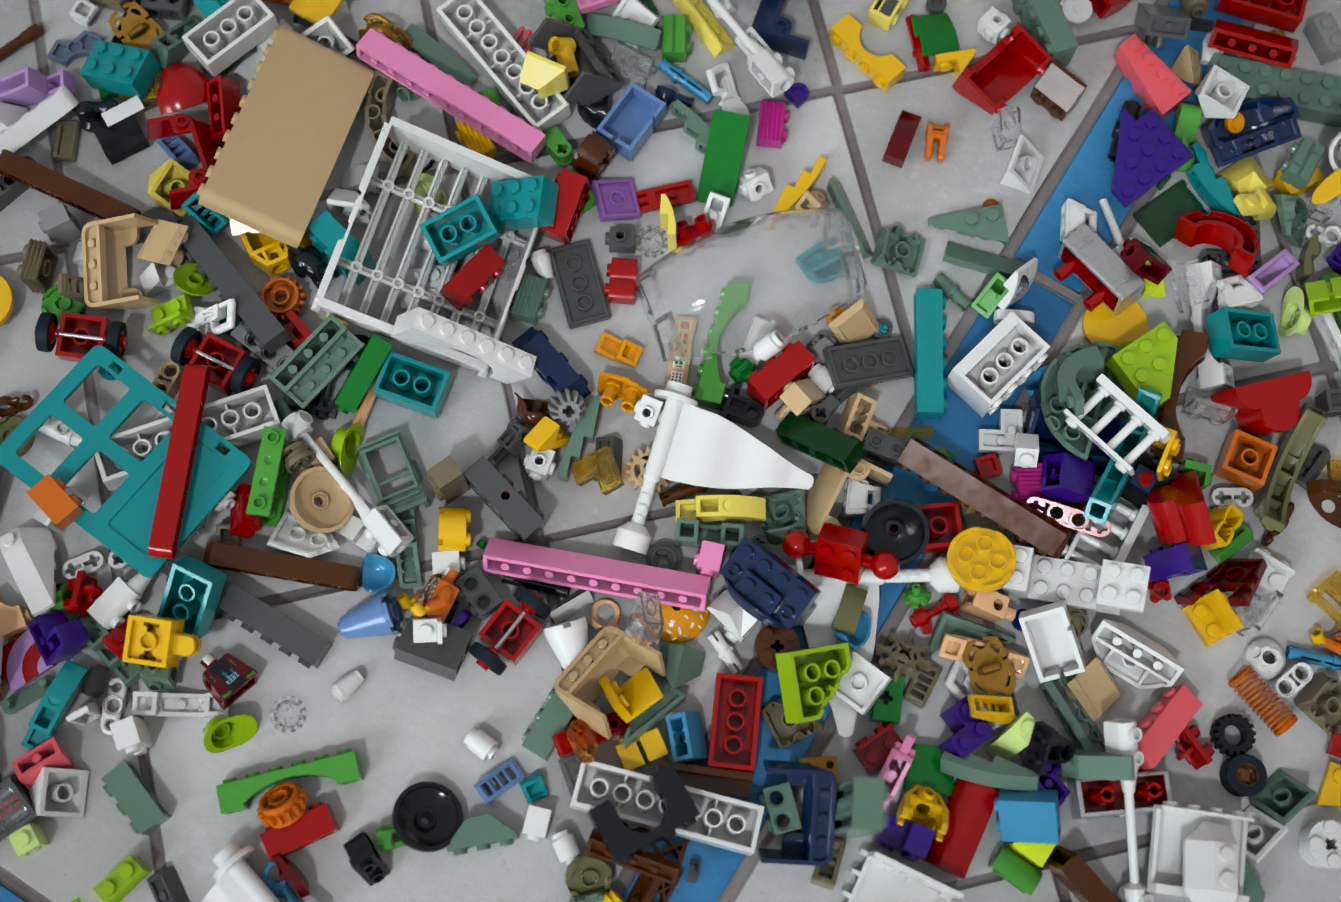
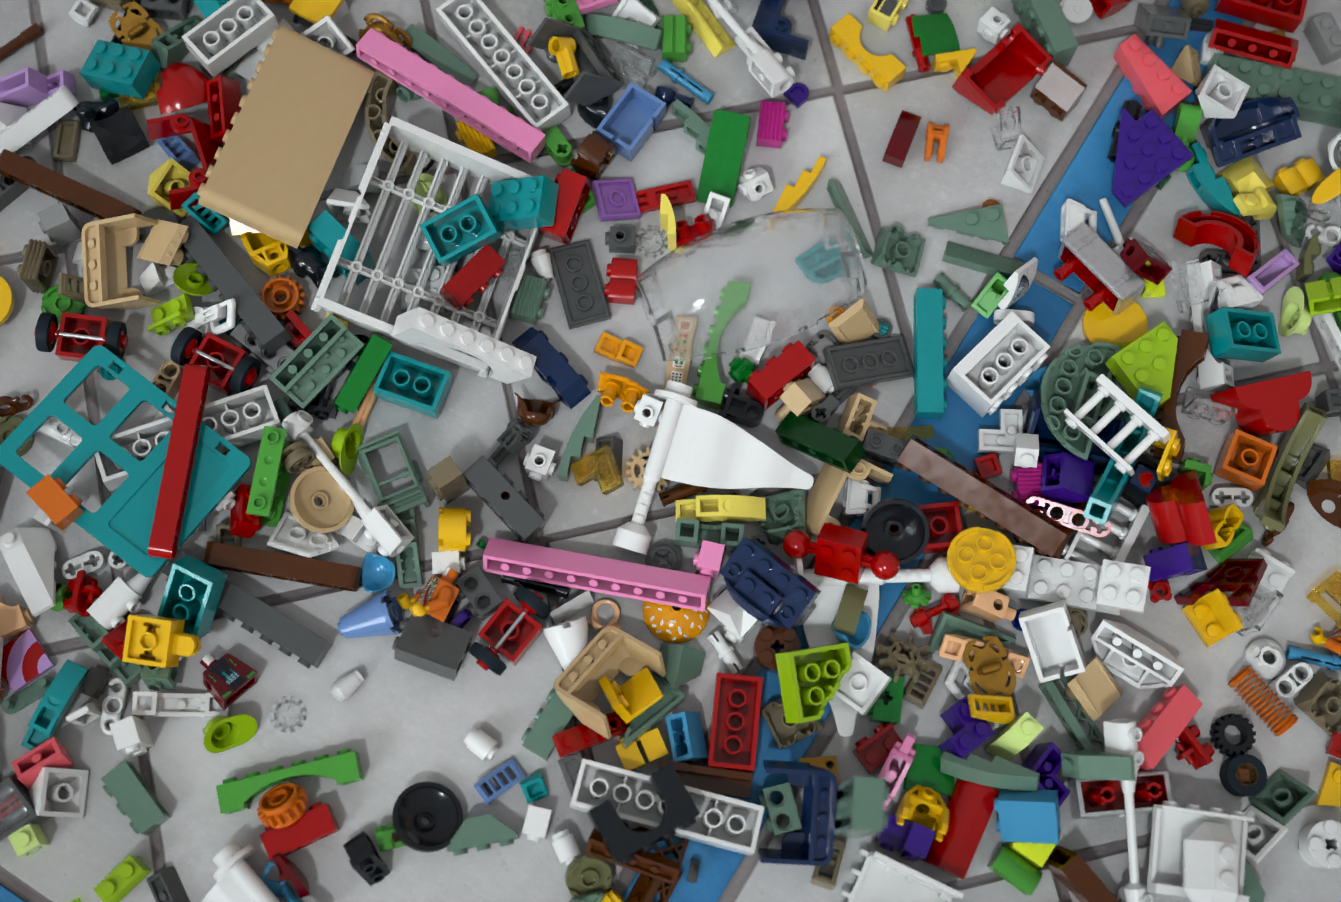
(57, 636): dark purple brick -> none
(67, 51): sand blue tile -> none
(122, 111): white sticker -> none
(429, 630): white bracket -> none
(544, 75): light yellow slope -> none
(546, 436): yellow slope -> none
(558, 407): light grey gear -> none
(586, 740): clear orange beam -> none
(646, 620): clear slope -> none
(726, 89): white piece -> none
(768, 345): white brick -> none
(813, 200): tan brick -> none
(1047, 748): black pin -> none
(1073, 371): sand green arch -> none
(1162, 213): clear green piece -> none
(1236, 124): light orange plate -> none
(1302, 163): sand green brick -> none

